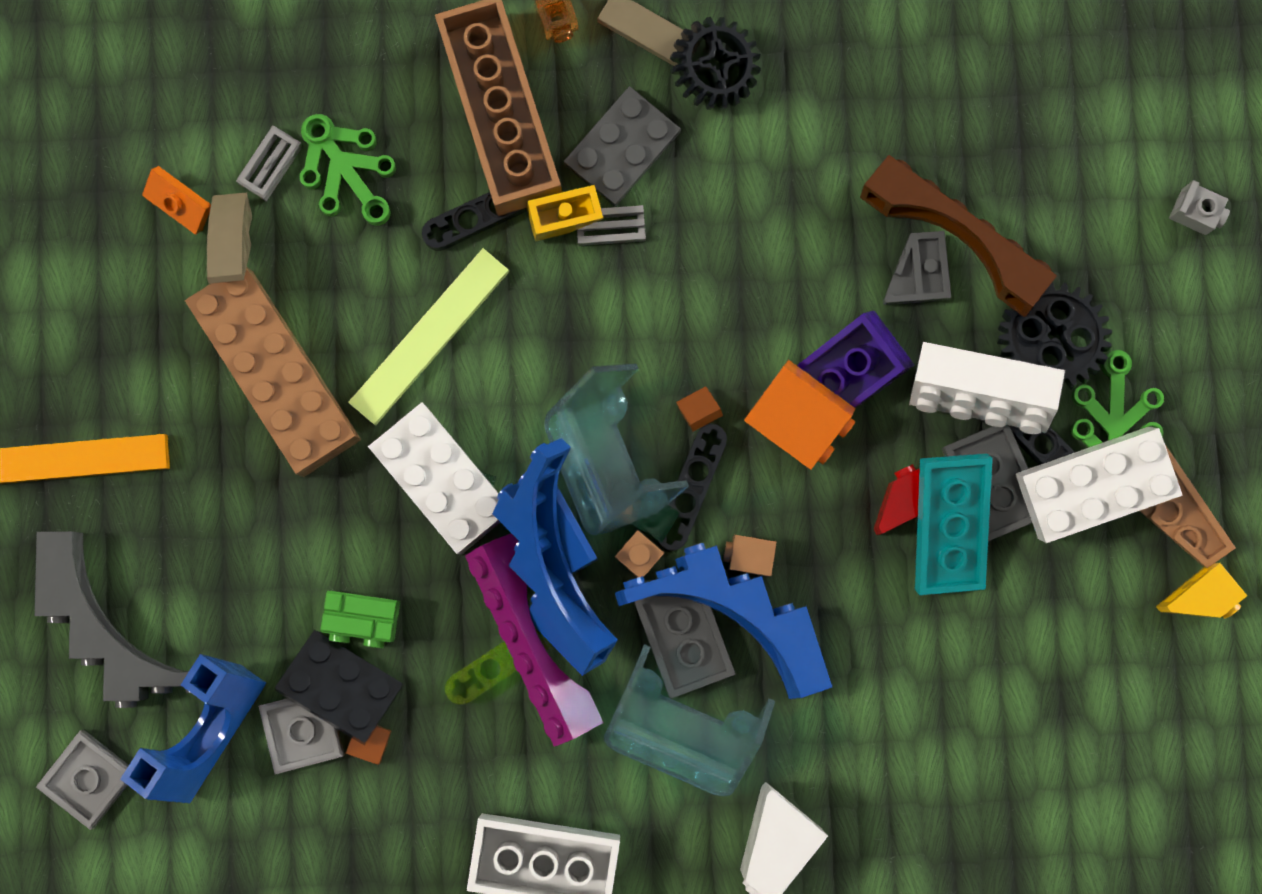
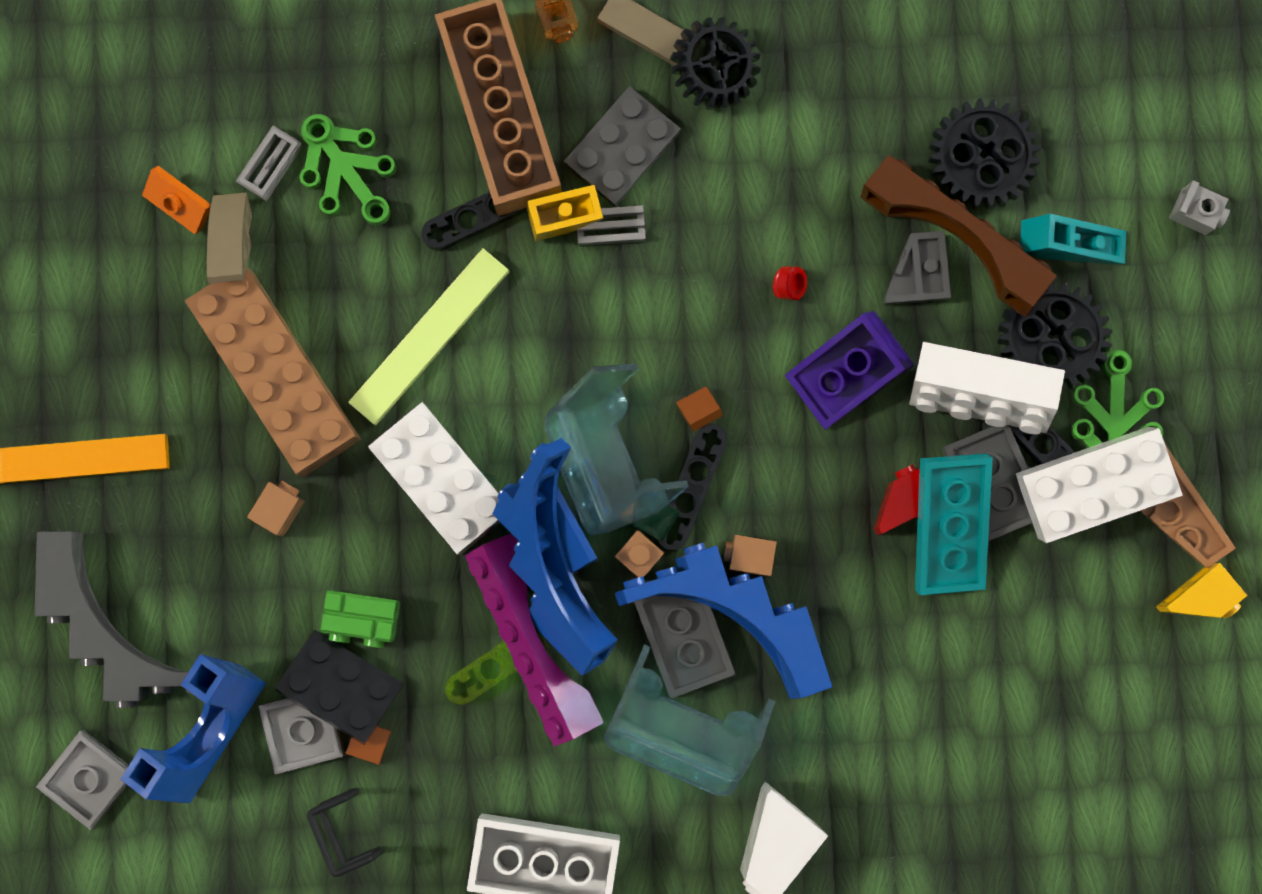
(276, 507): none -> medium nougat brick
(351, 864): none -> black piece
(790, 283): none -> red tile
(801, 415): orange brick -> none
(1003, 131): none -> black gear
(1072, 240): none -> teal slope

